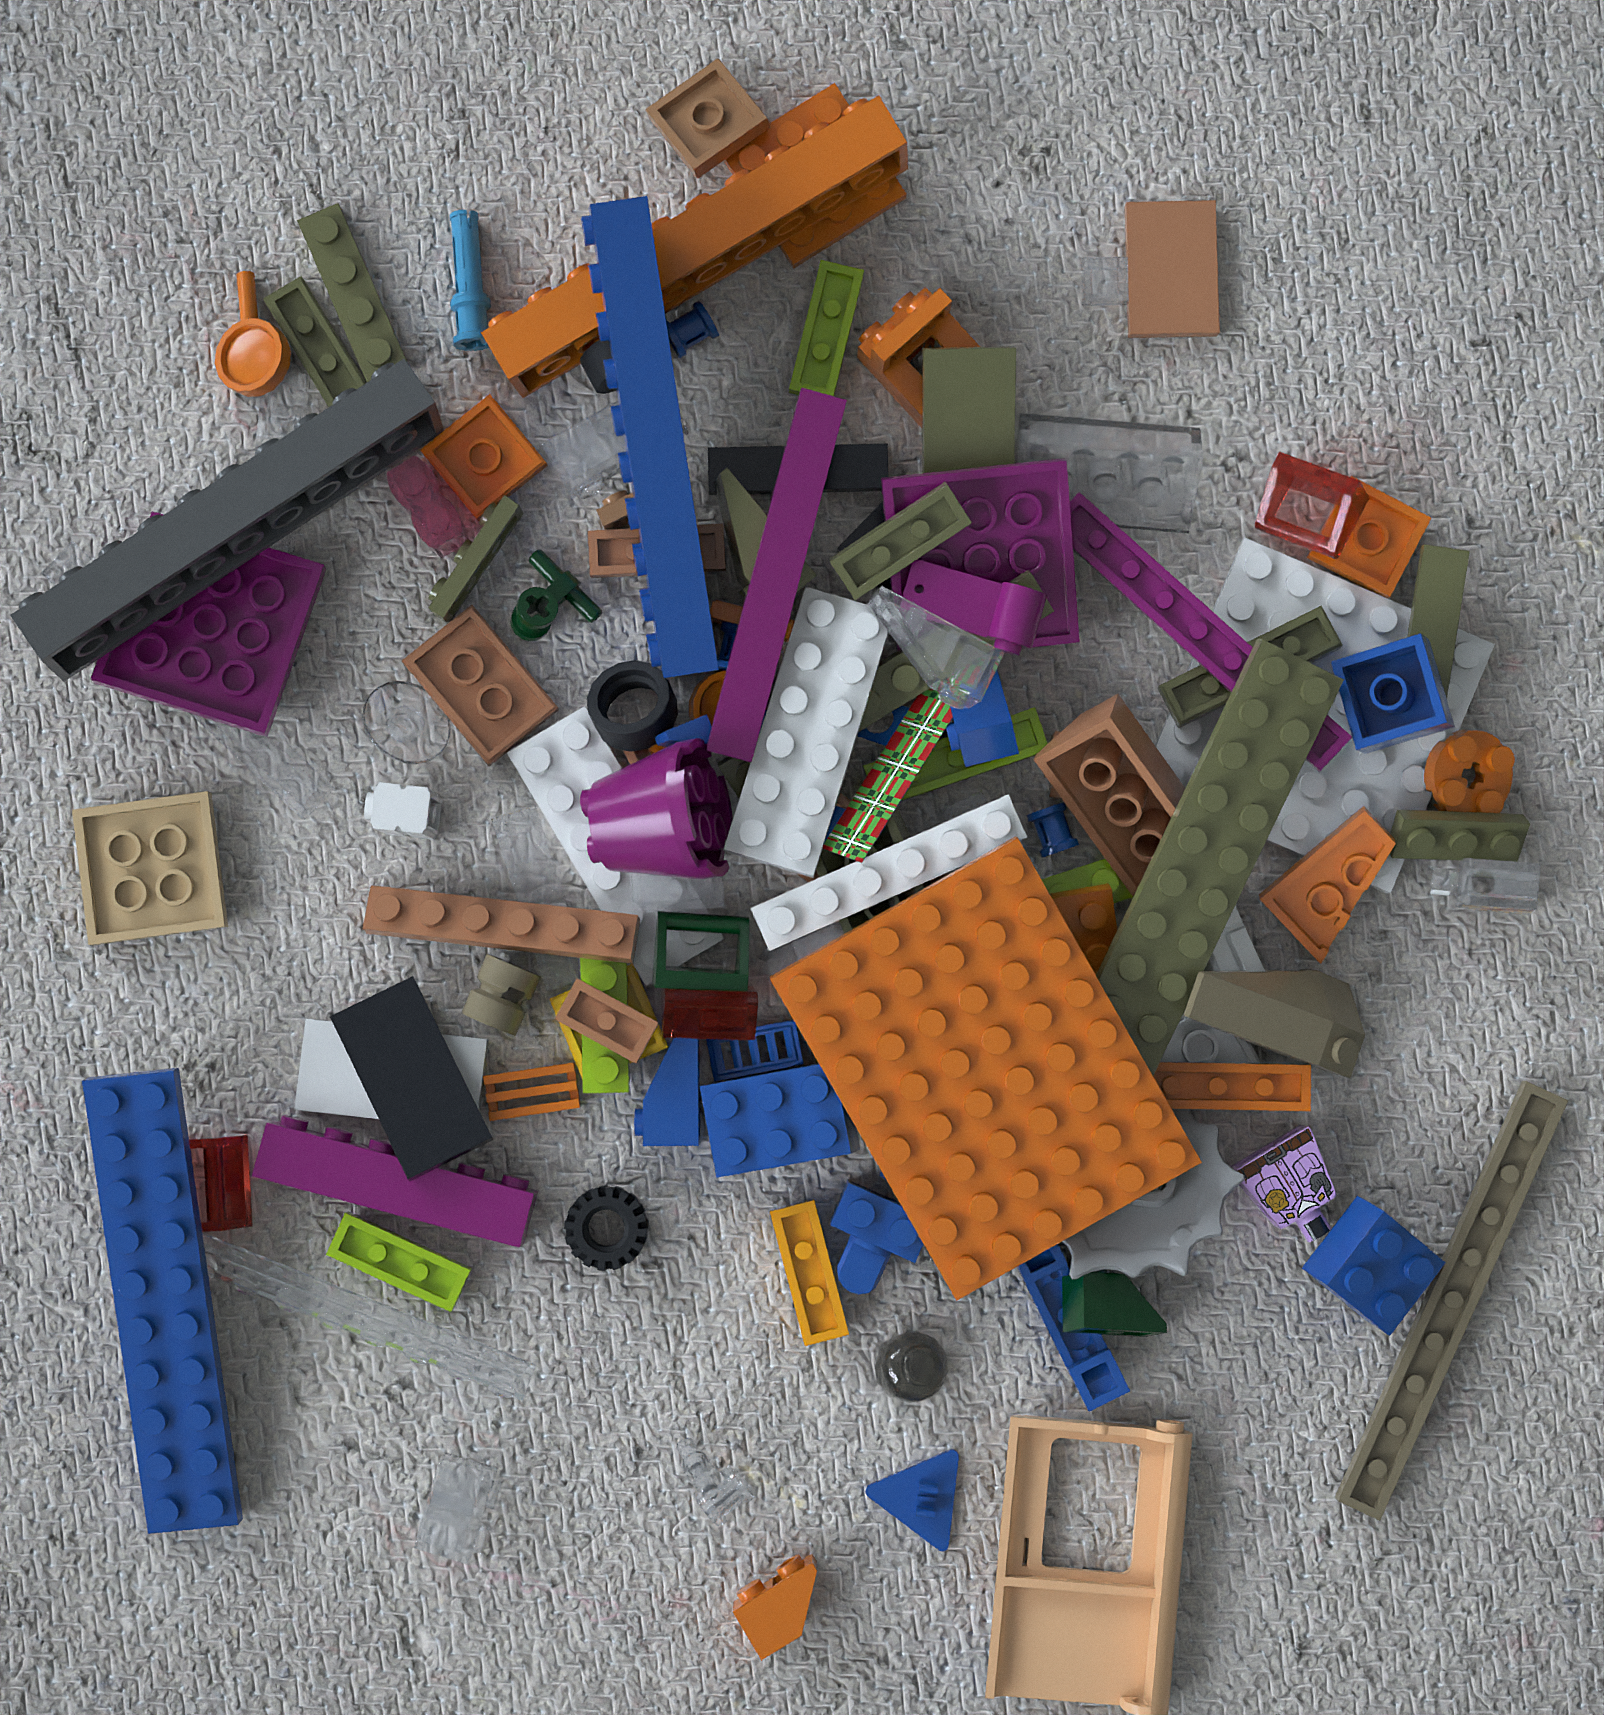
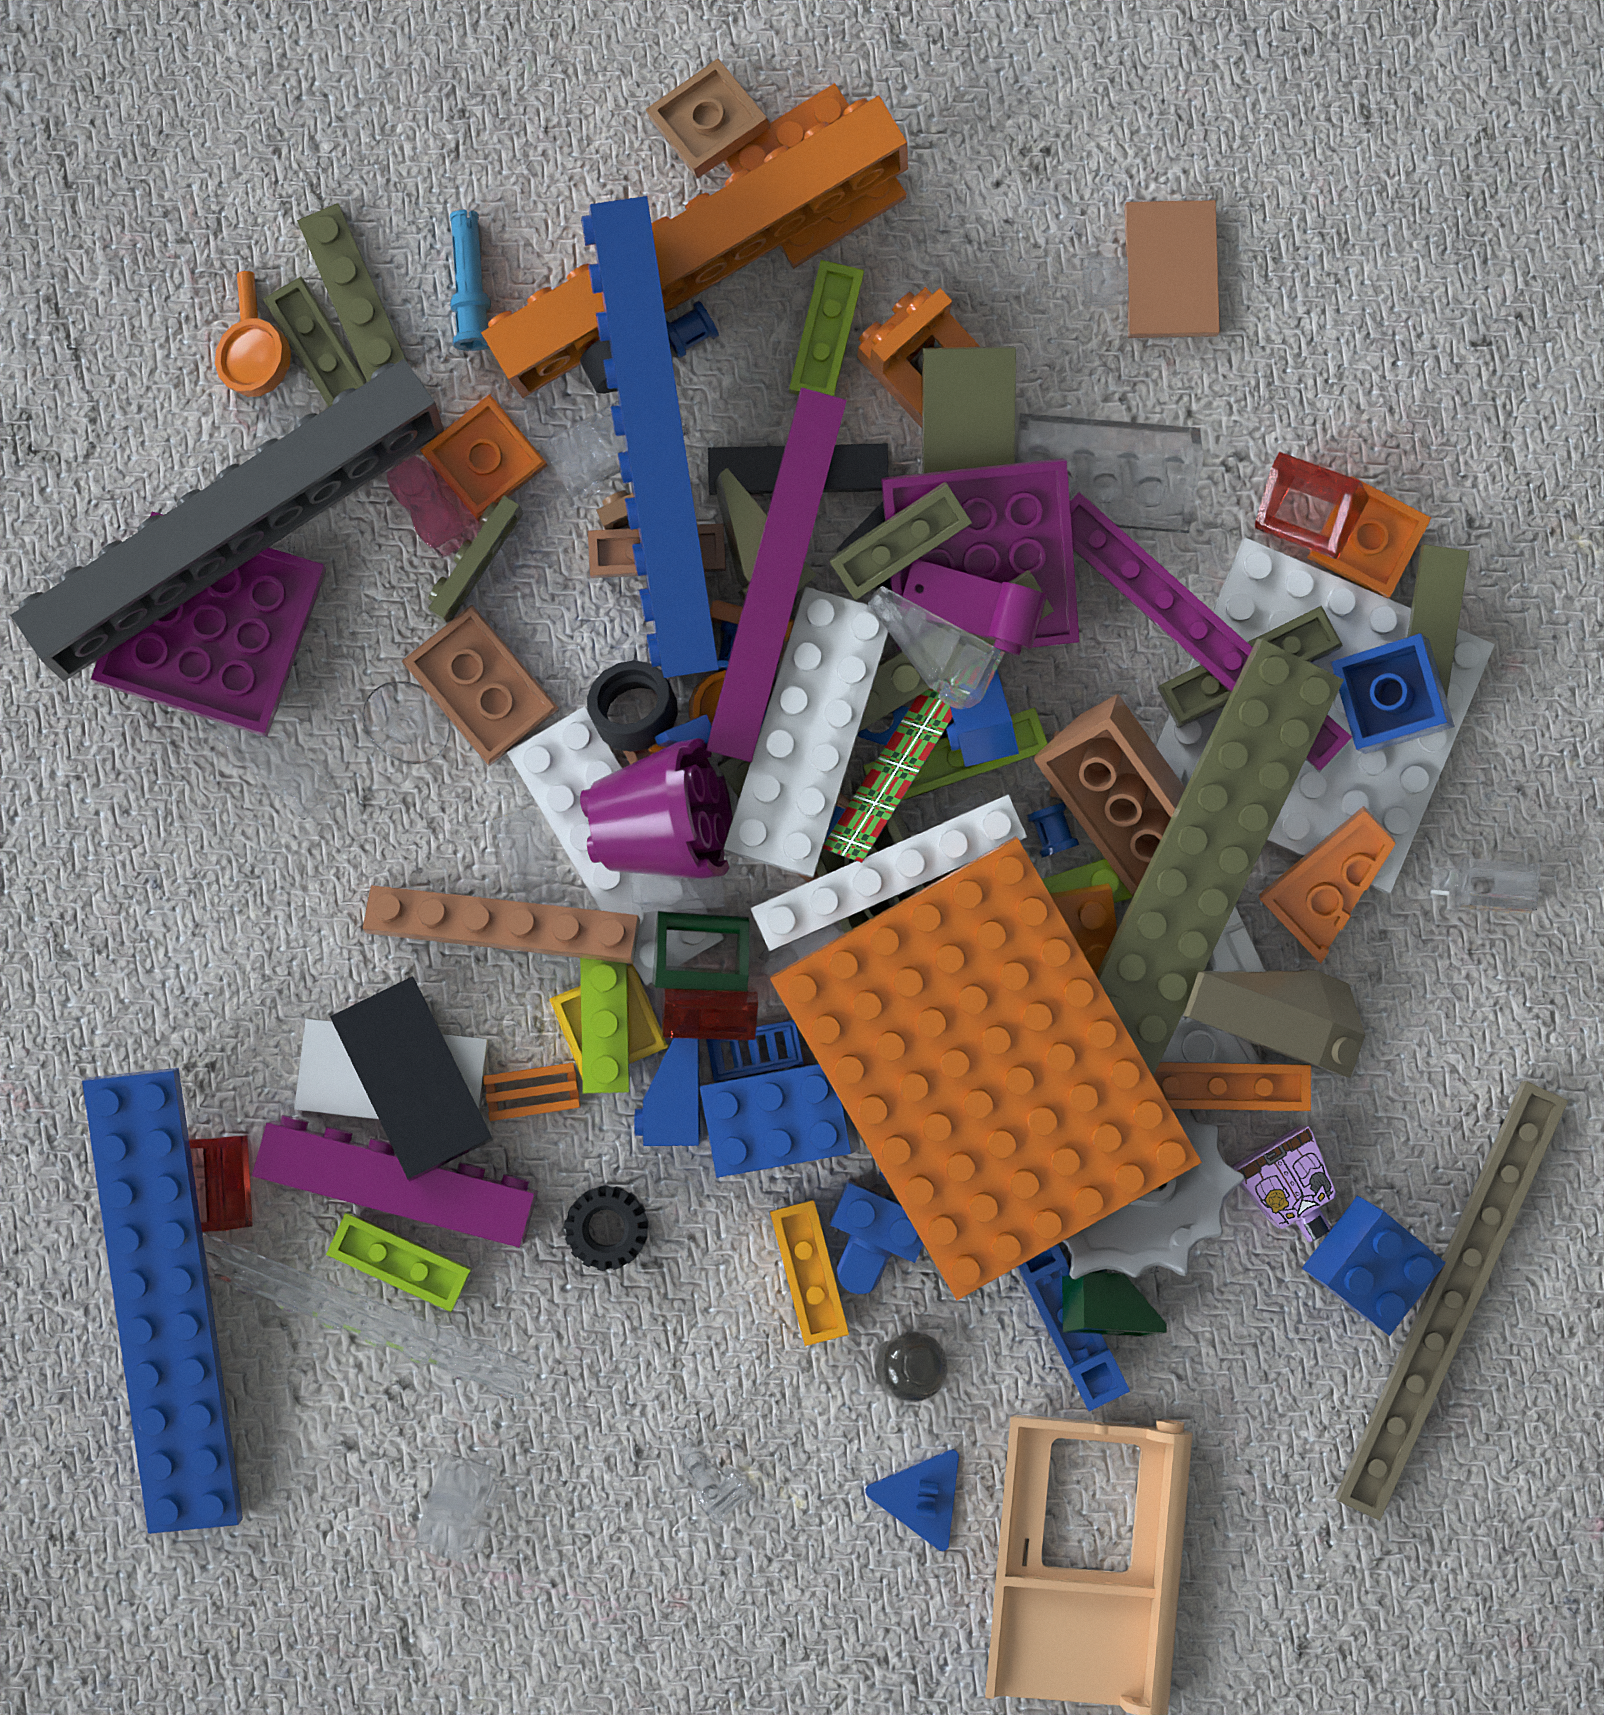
(150, 868): tan plate -> none
(404, 810): white brick -> none
(501, 994): dark tan wheel -> none
(546, 601): dark green piece -> none
(606, 1020): nougat plate -> none
(777, 1609): orange slope -> none
(1458, 835): olive plate -> none
(1492, 772): orange plate -> none

